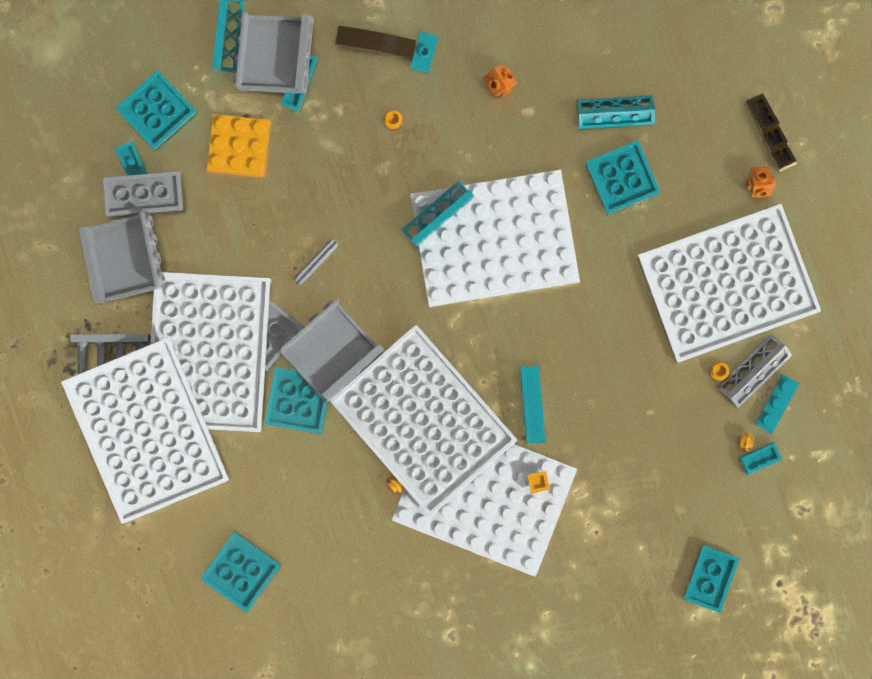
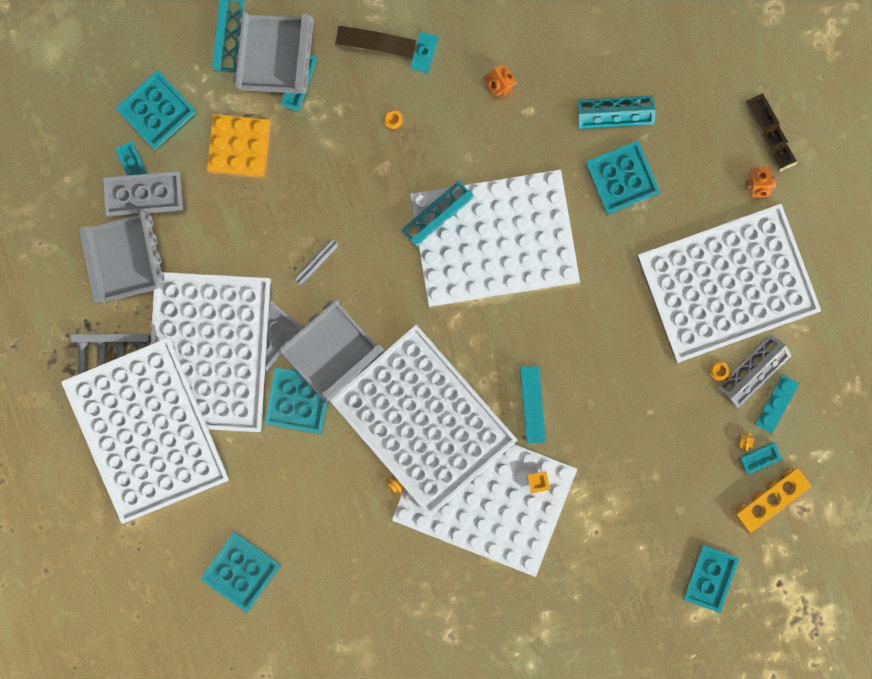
(799, 485): none -> light orange brick

